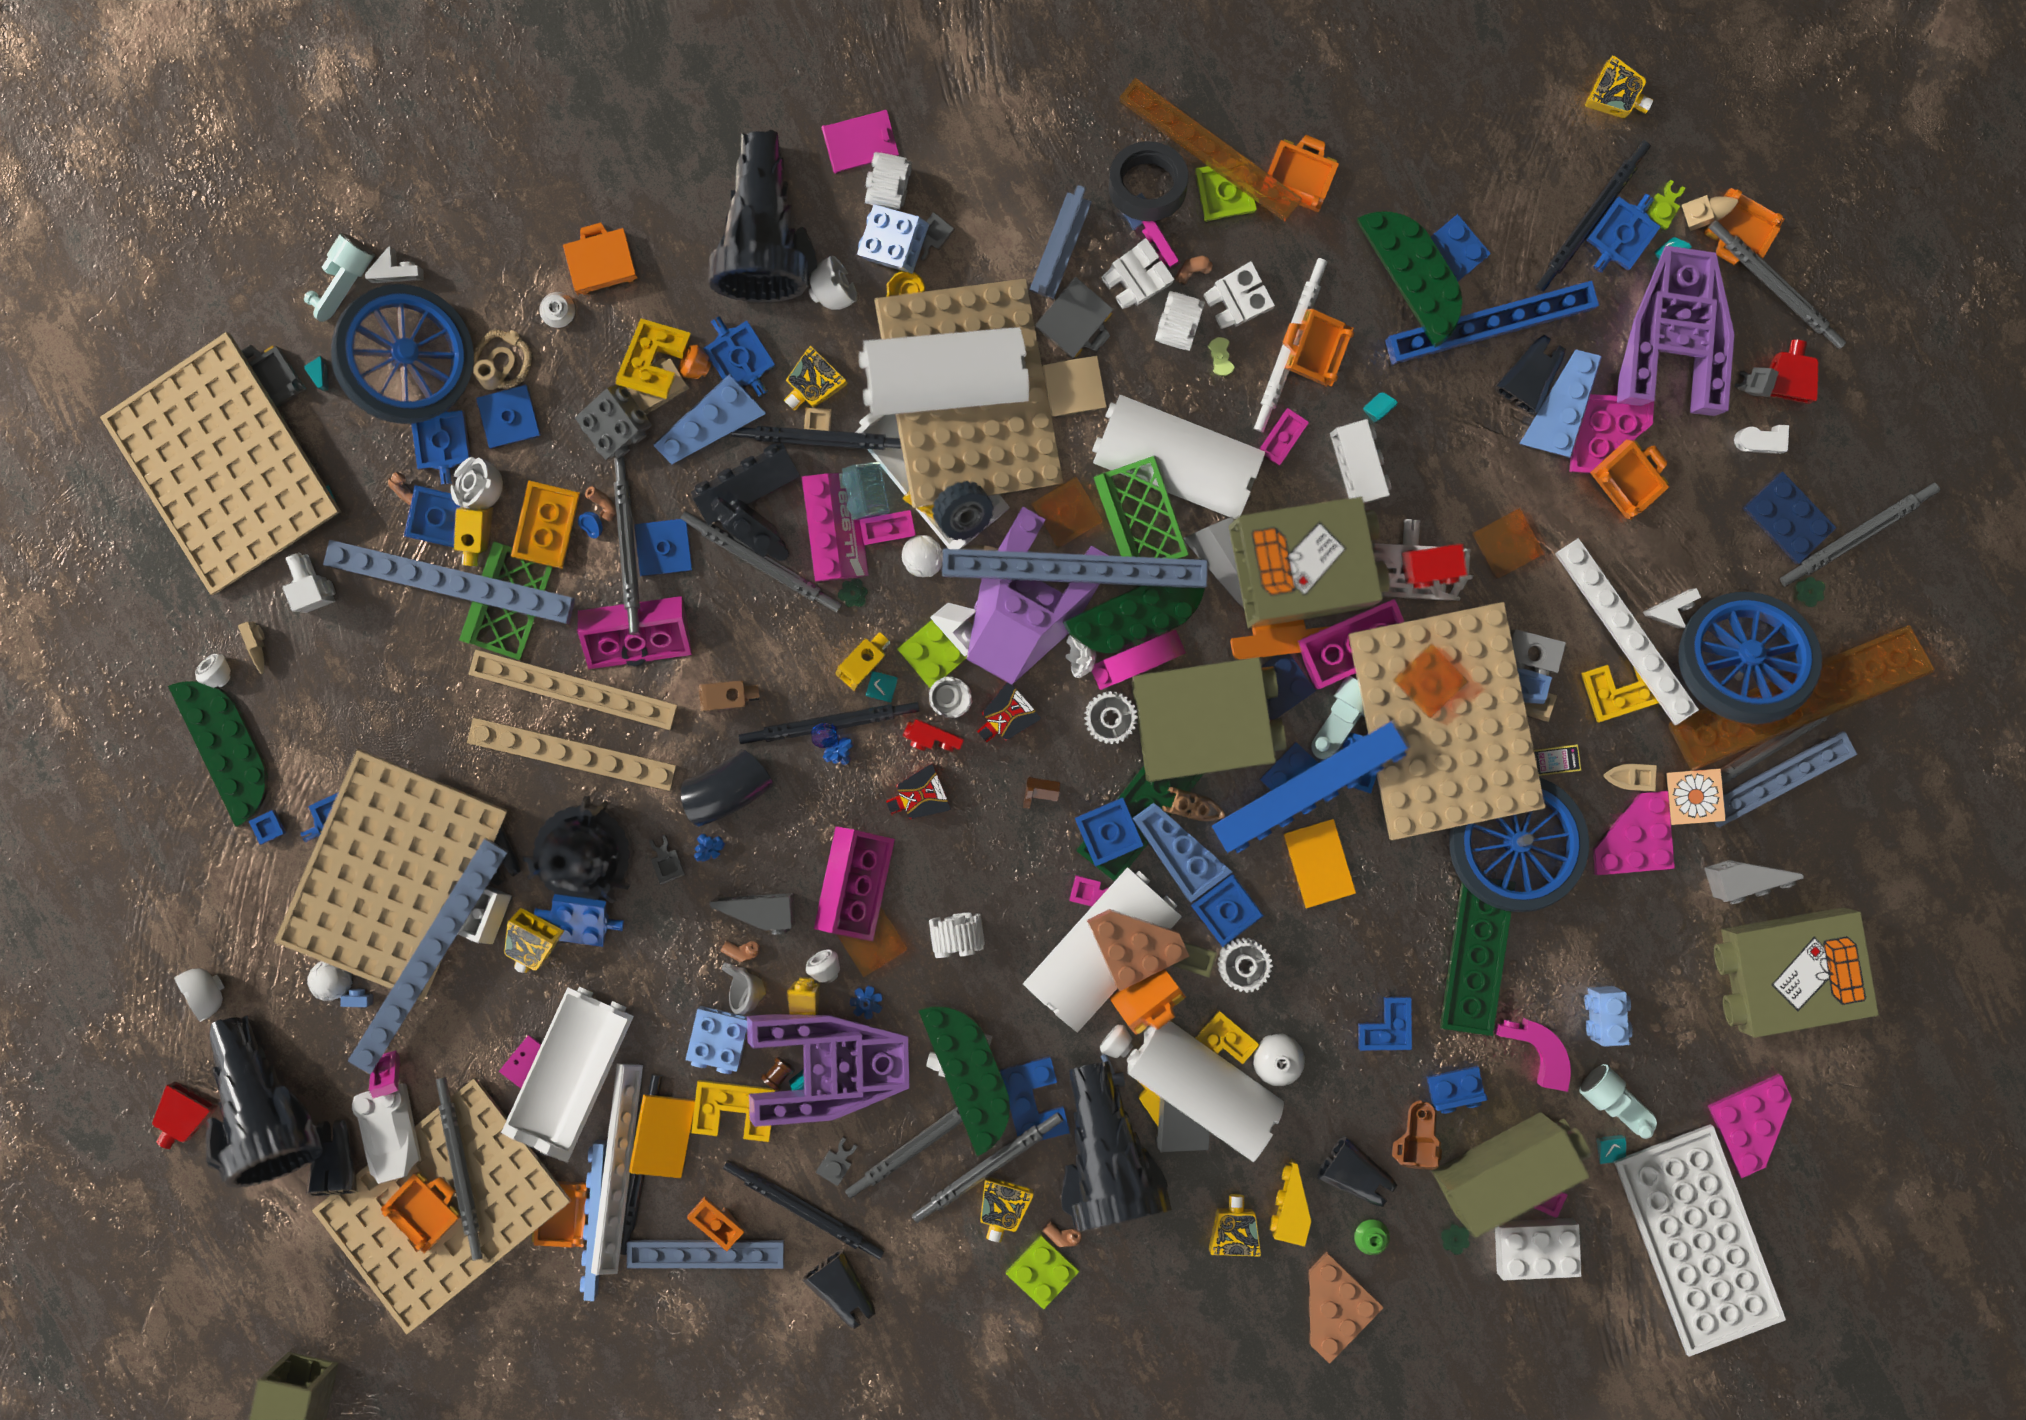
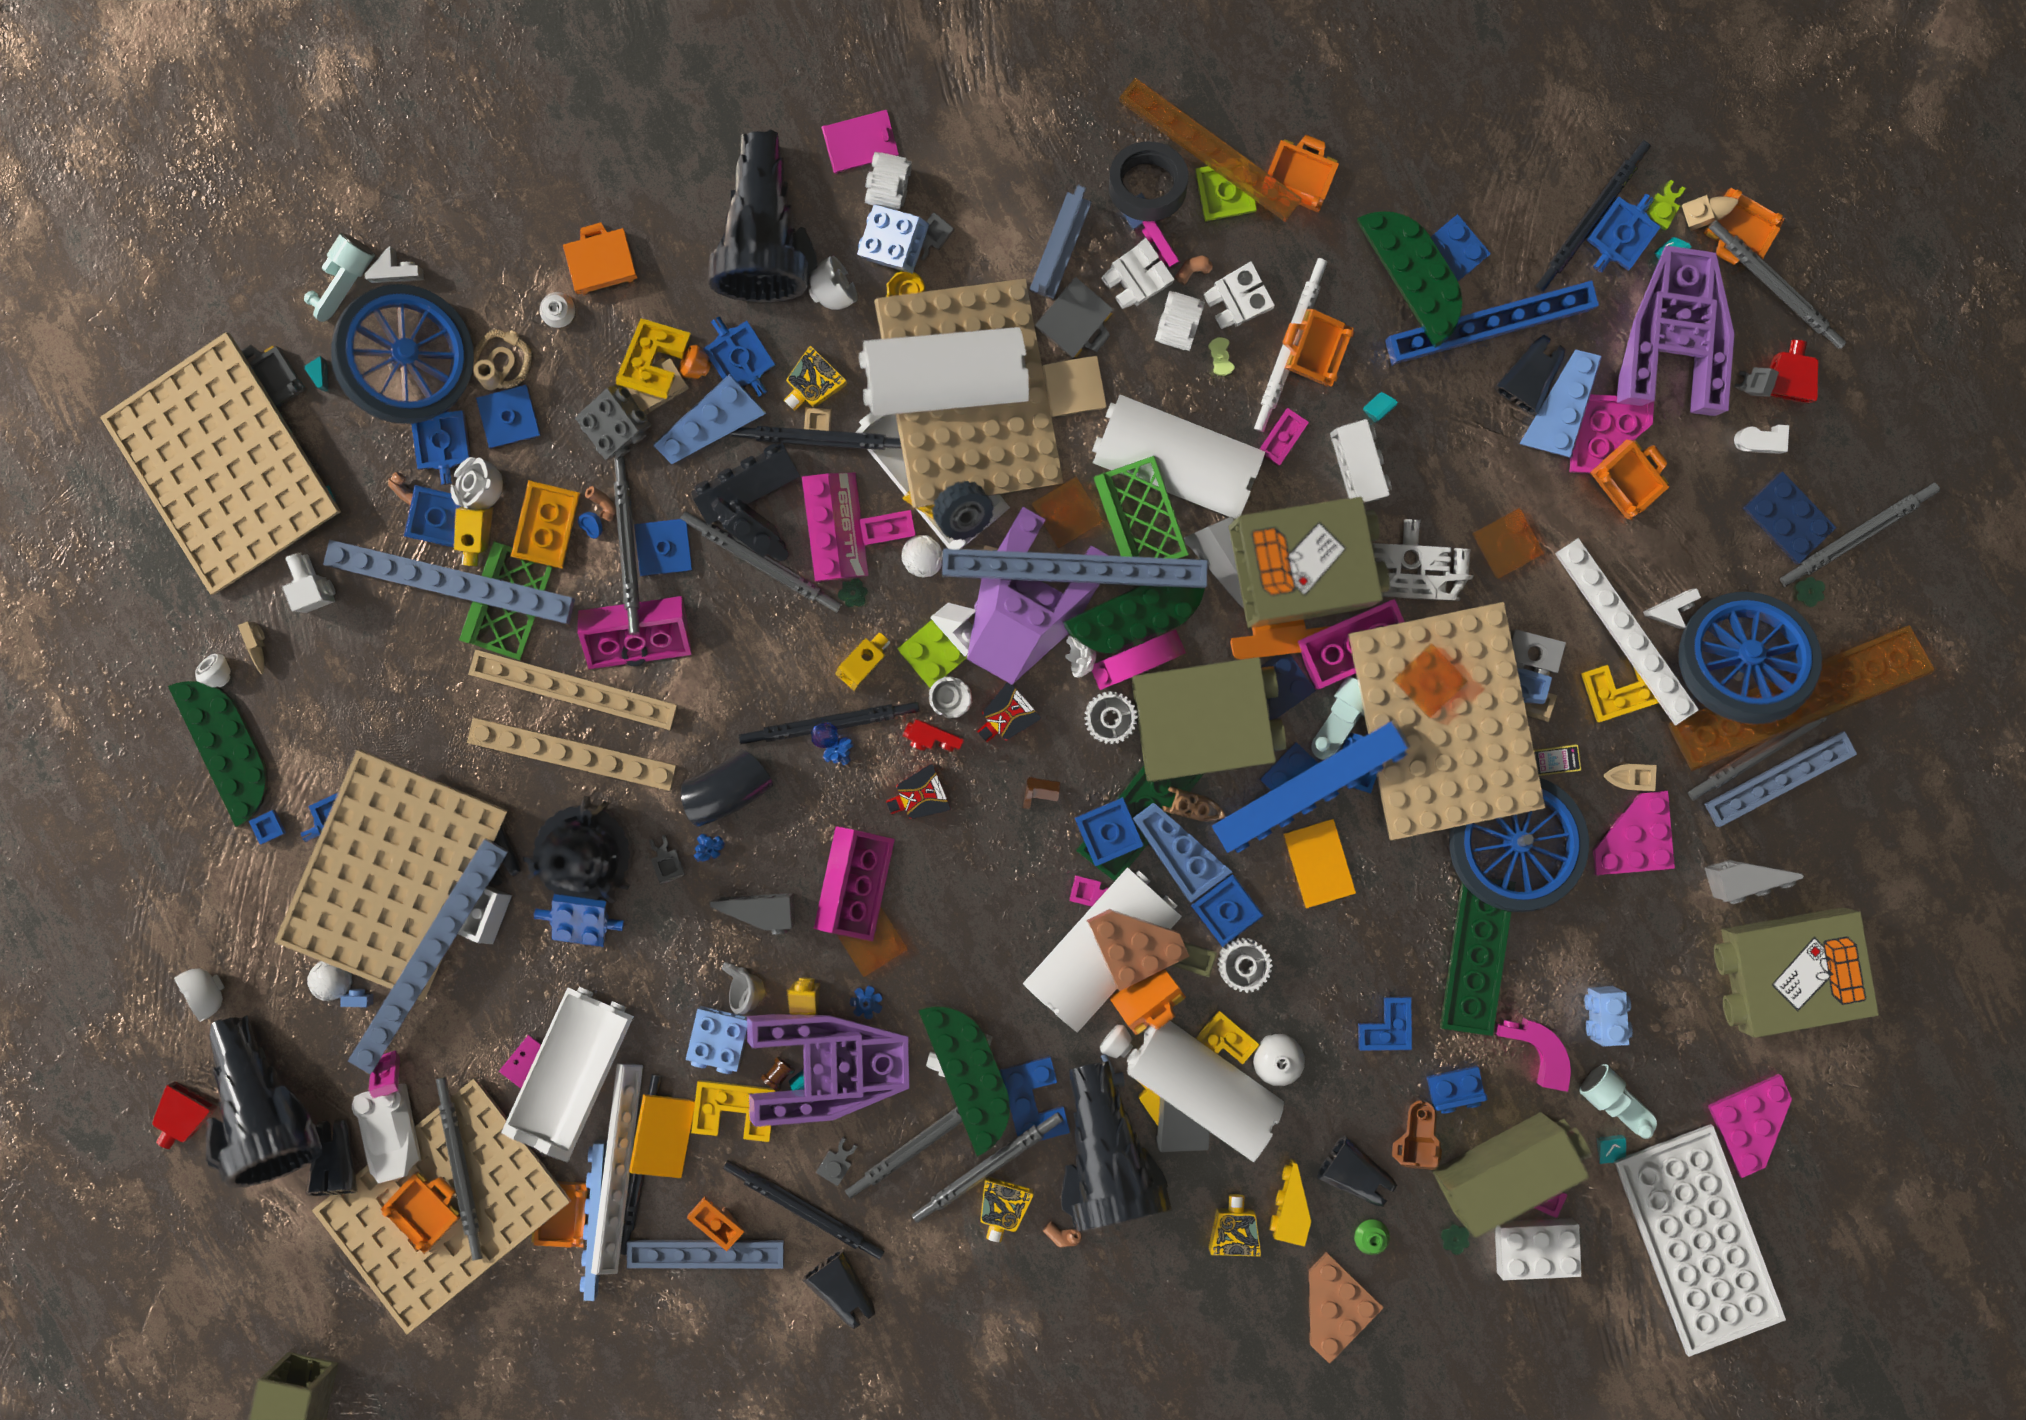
(530, 940): torso -> none
(714, 697): medium nougat torso -> none
(741, 953): nougat arm -> none
(823, 966): white cone -> none
(865, 490): clear light blue brick -> none
(881, 686): teal slope -> none
(957, 934): white brick -> none
(1042, 1271): lime plate -> none
(1433, 564): red brick -> none
(1618, 90): torso -> none
(1695, 797): tile -> none

